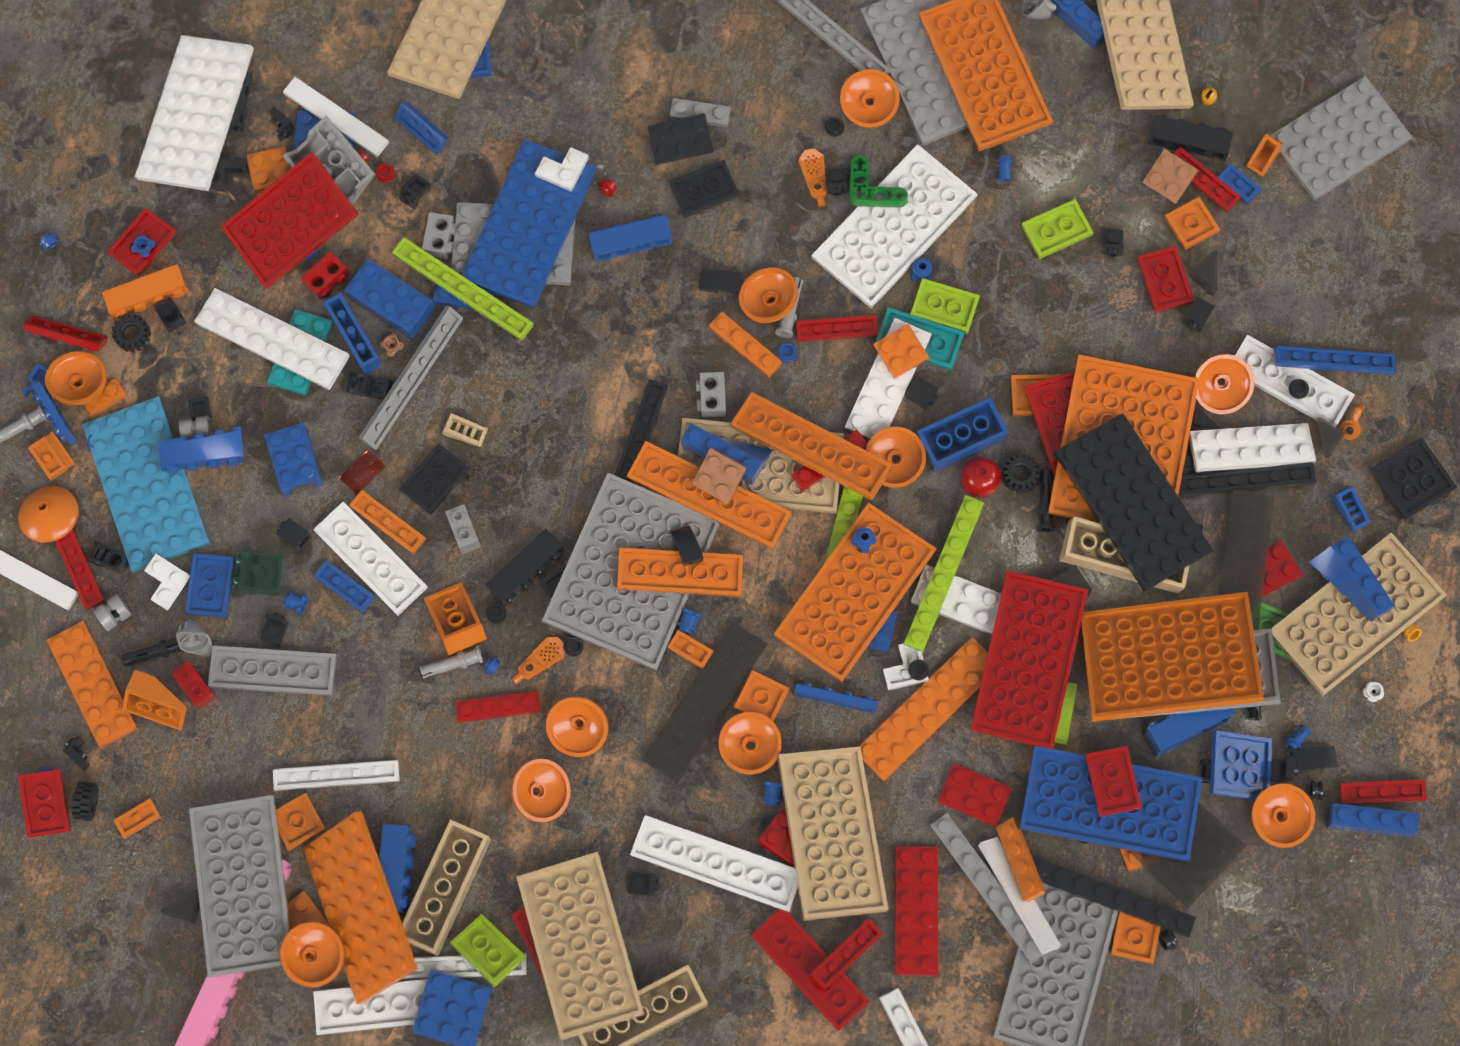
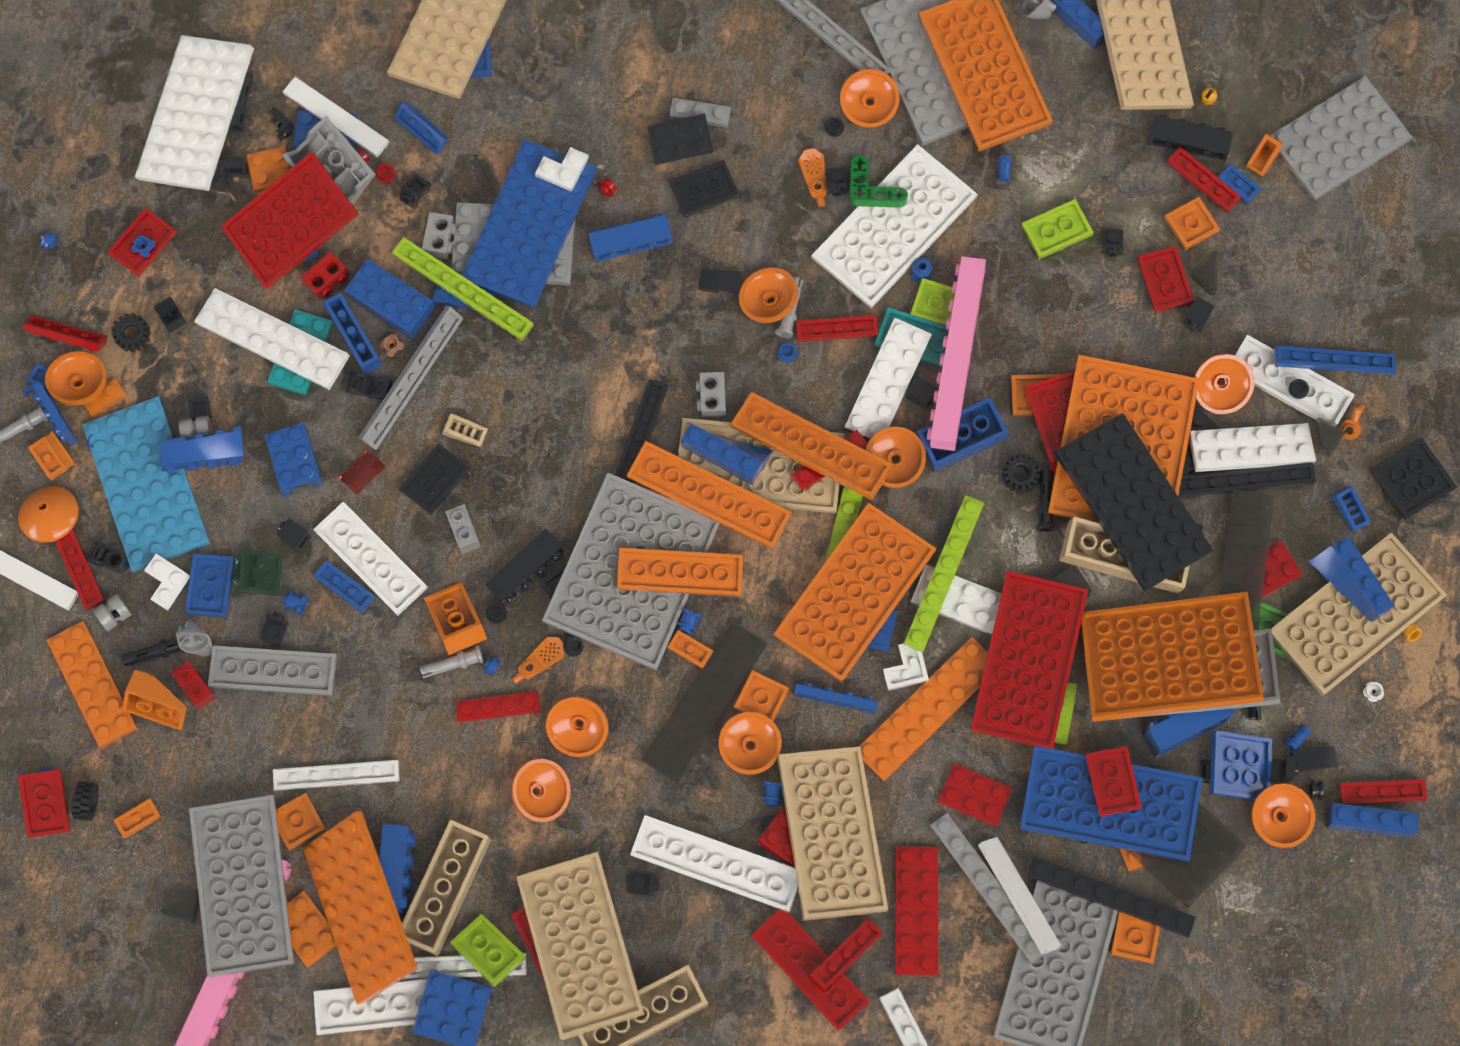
(79, 756): black bracket -> none
(145, 292): orange brick -> none
(321, 944): orange dish -> none
(387, 522): orange plate -> none
(687, 545): black slope -> none
(719, 475): nougat plate -> none
(745, 344): orange plate -> none
(864, 545): blue brick -> none
(901, 351): orange plate -> none
(918, 670): black plate -> none
(957, 354): none -> bright pink brick
(980, 477): red cylinder -> none
(1020, 859): orange plate -> none
(1168, 940): black plate -> none
(1170, 176): nougat plate -> none

